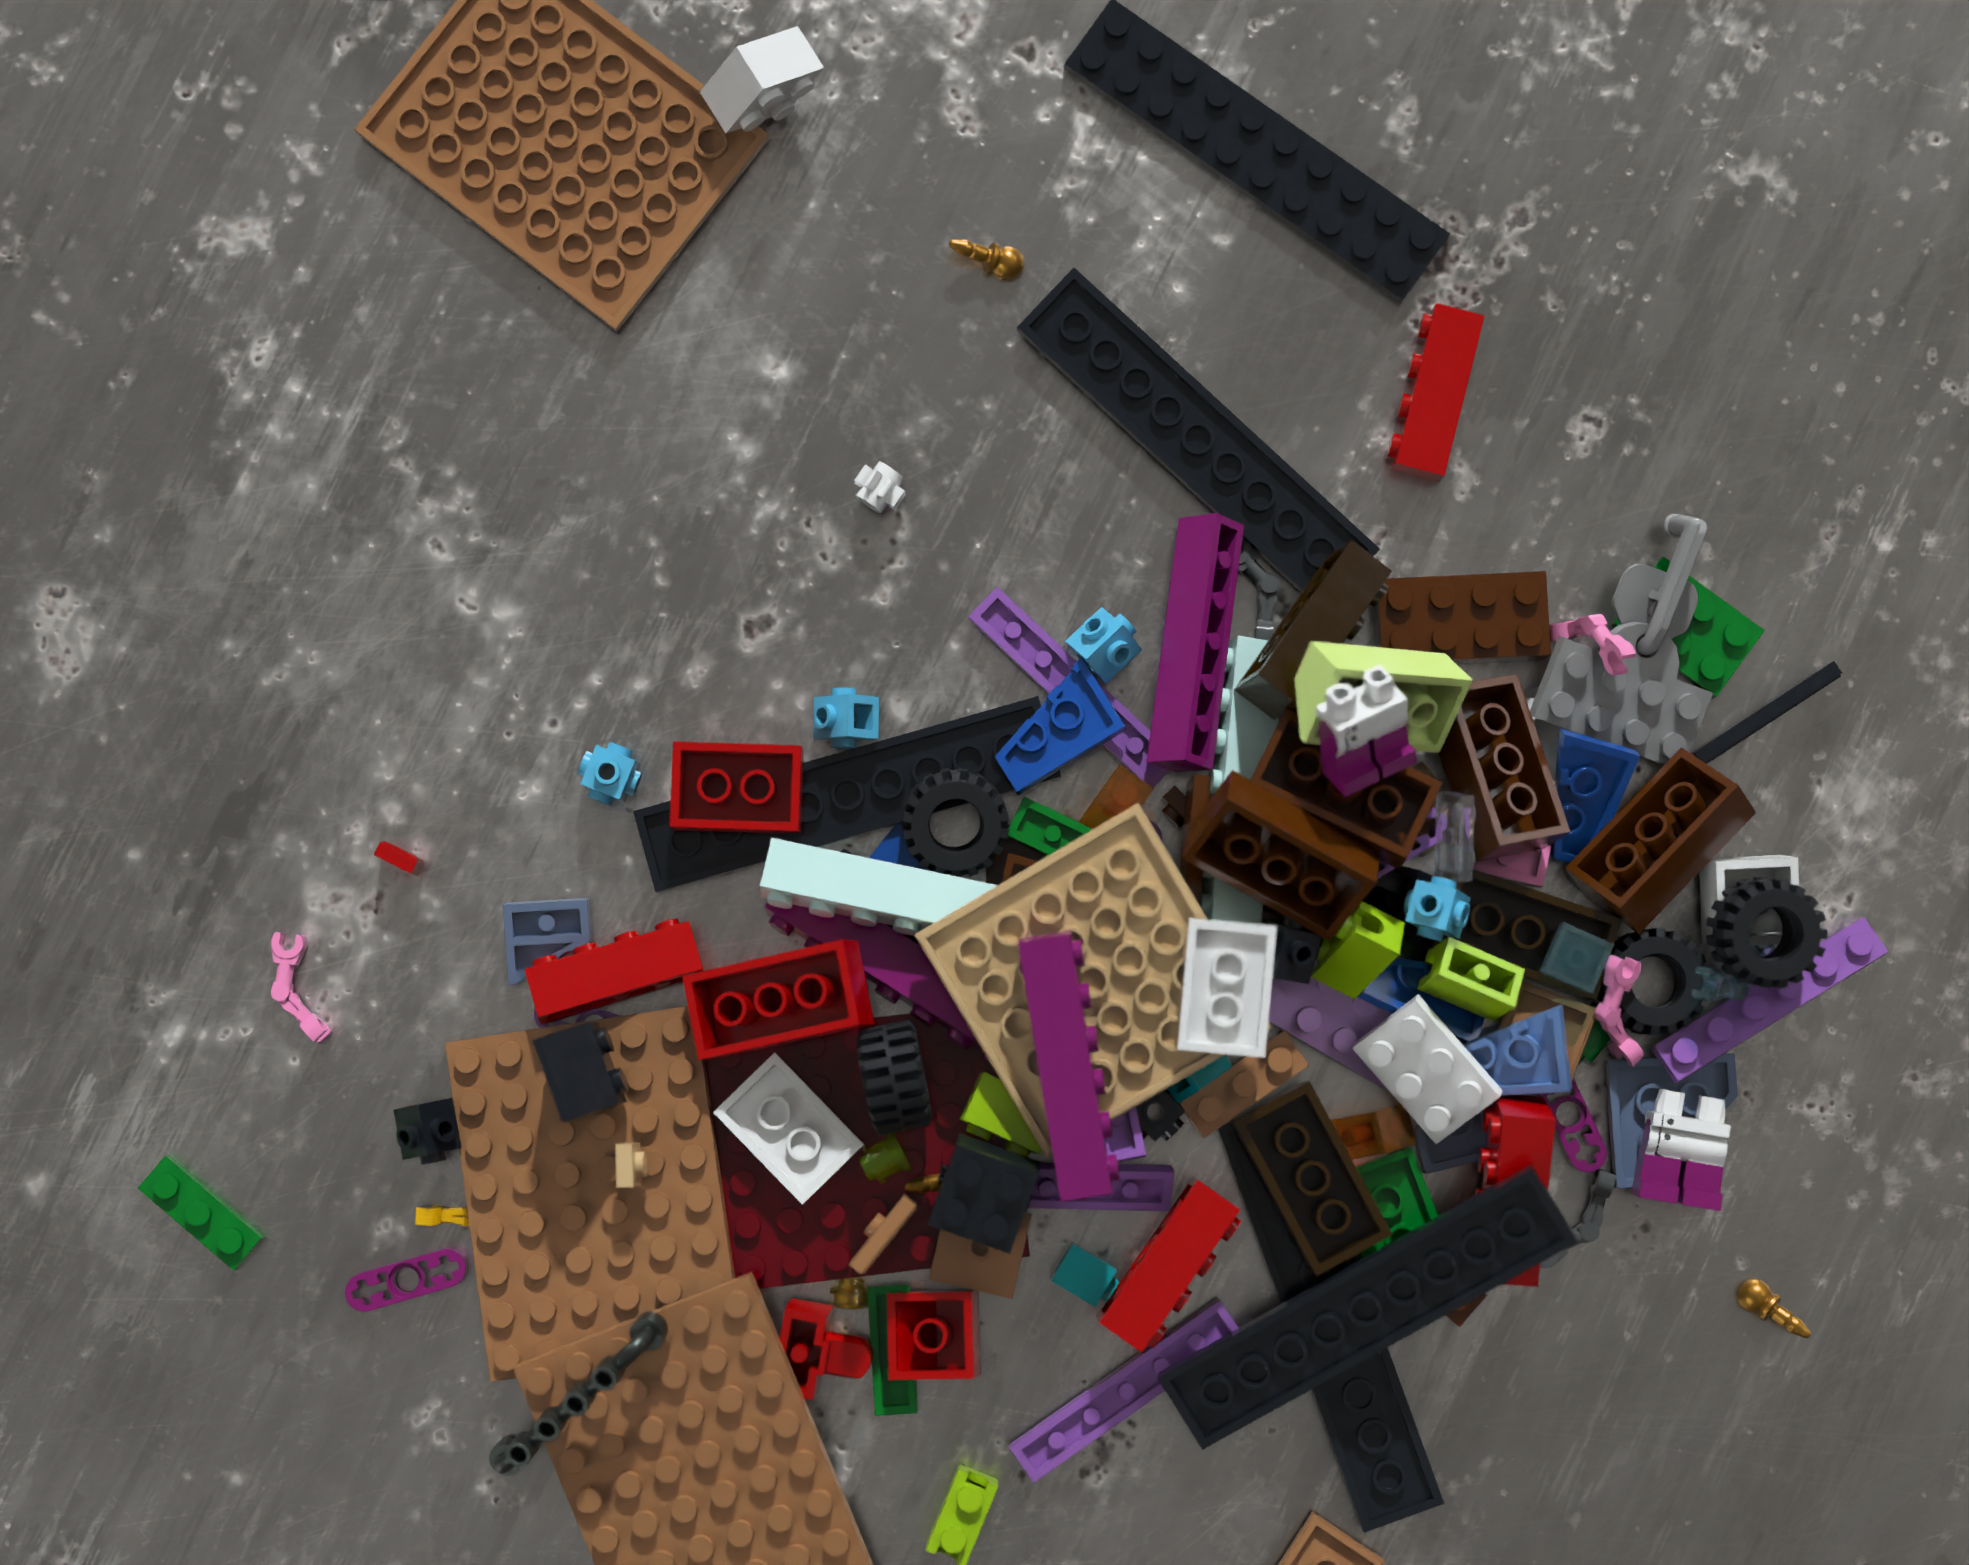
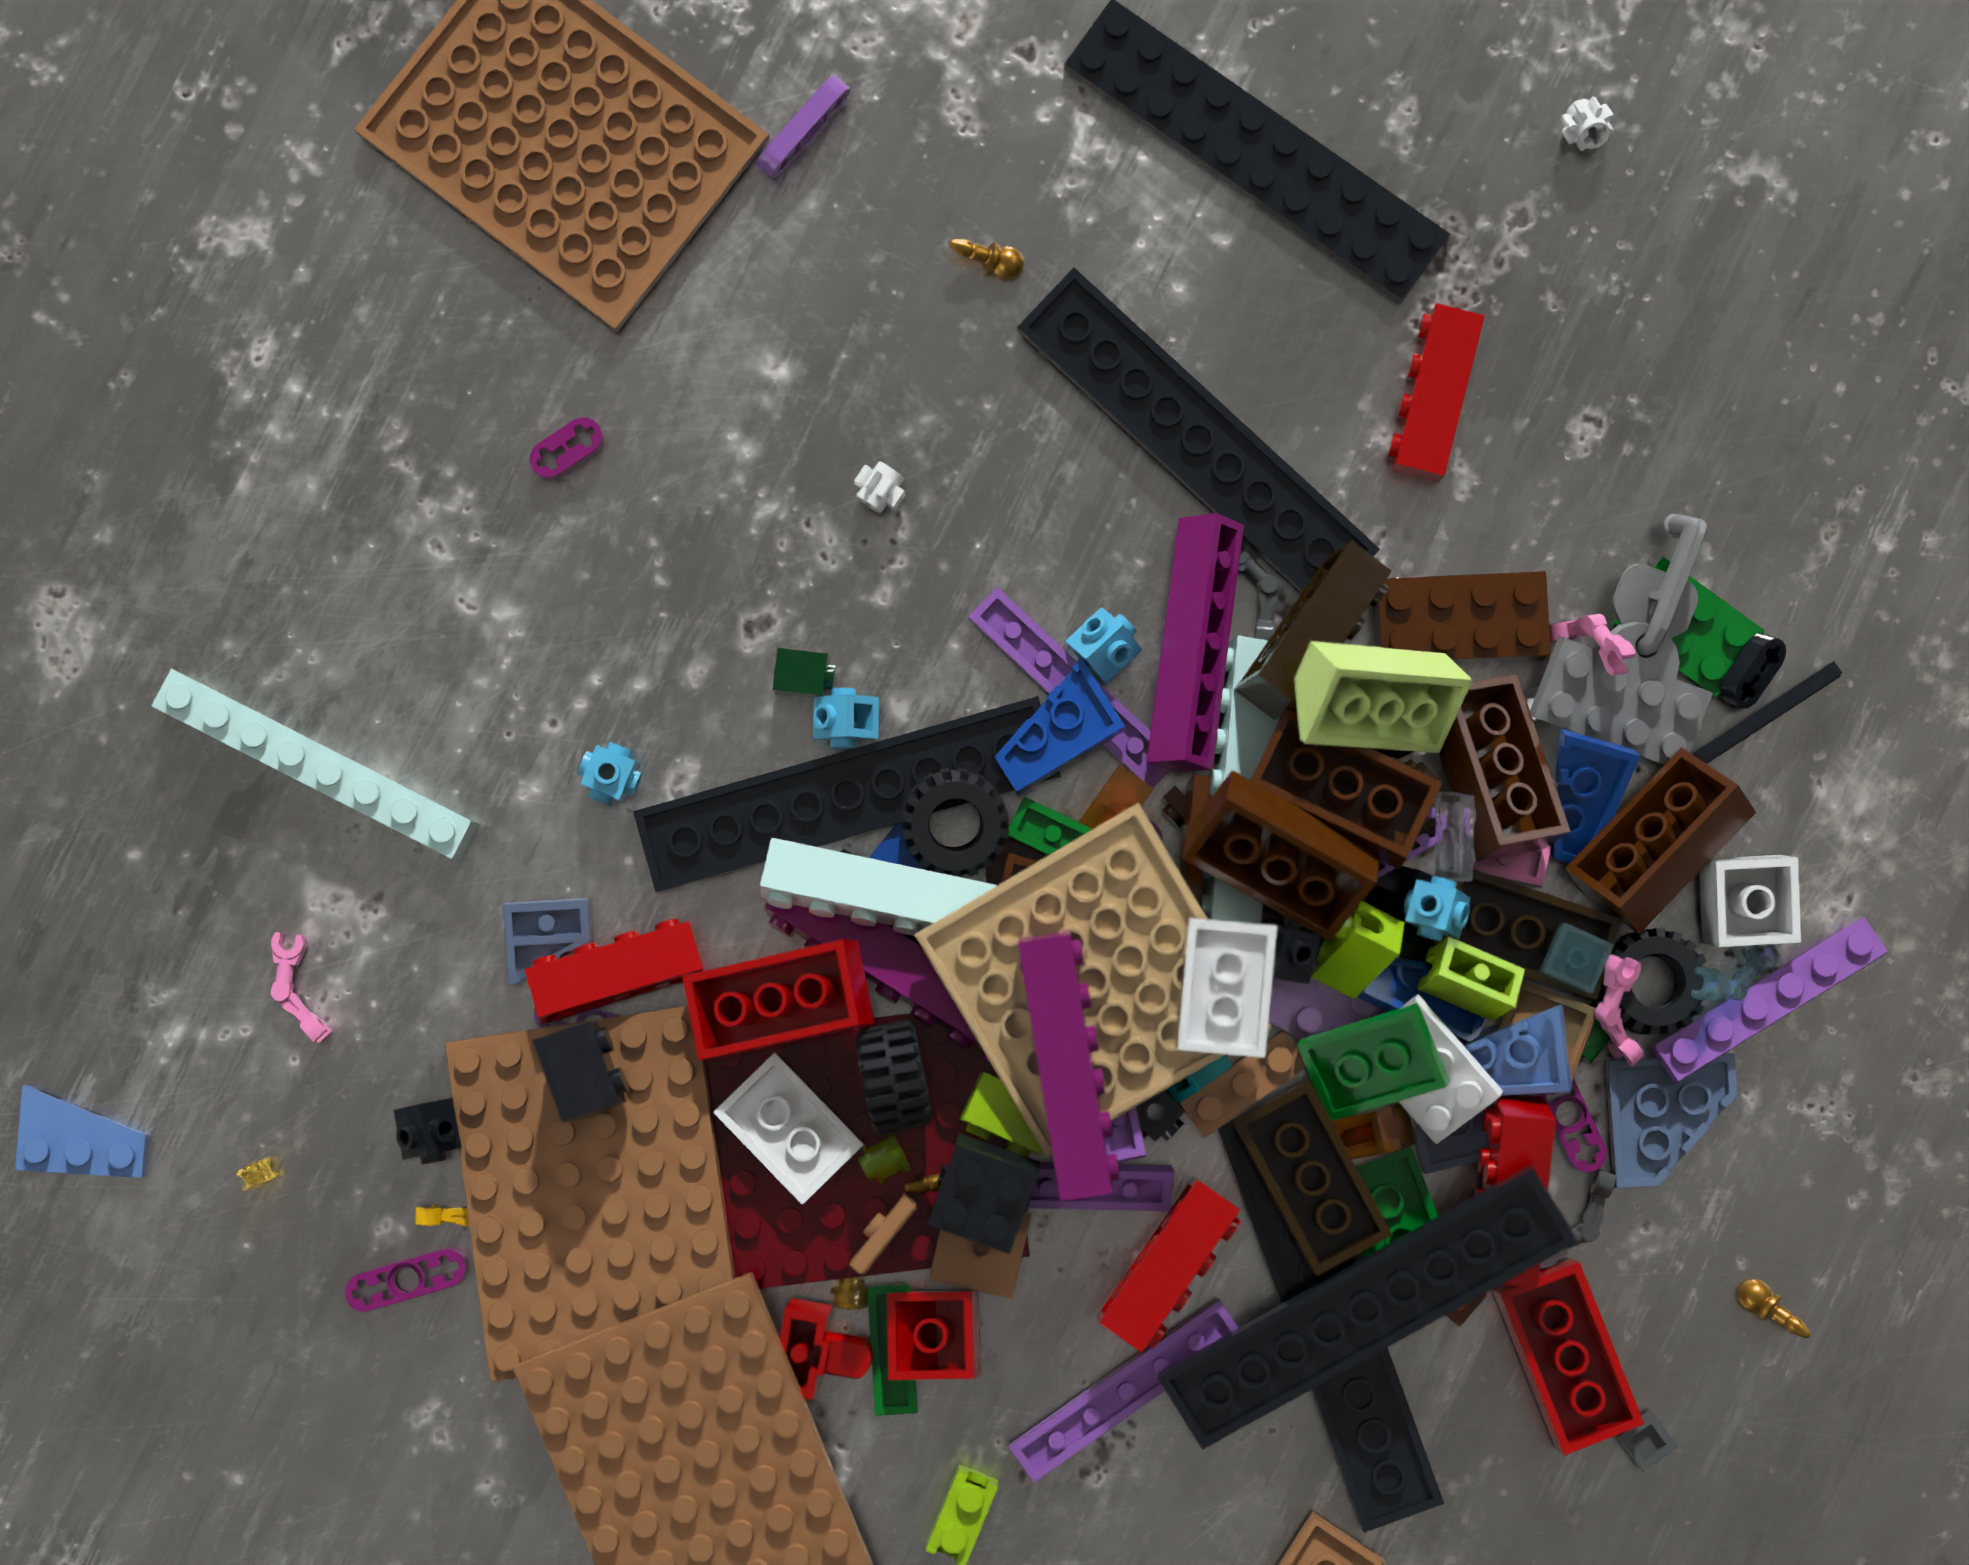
(75, 1141): none -> medium blue wing
(201, 1212): green plate -> none
(256, 1174): none -> clear yellow bush
(315, 765): none -> light aqua brick
(399, 858): red tile -> none
(513, 1453): pearl dark grey bar -> none
(561, 440): none -> magenta beam
(630, 1165): tan plate -> none
(737, 787): red brick -> none
(762, 80): white brick -> none
(803, 127): none -> medium lavender beam
(803, 673): none -> dark green brick
(1085, 1275): teal brick -> none
(1364, 732): hips -> none
(1373, 1062): none -> green plate
(1569, 1358): none -> red brick
(1587, 123): none -> white gear
(1647, 1442): none -> dark grey plate
(1682, 1155): hips -> none
(1753, 670): none -> black beam
(1799, 932): black tyre -> none

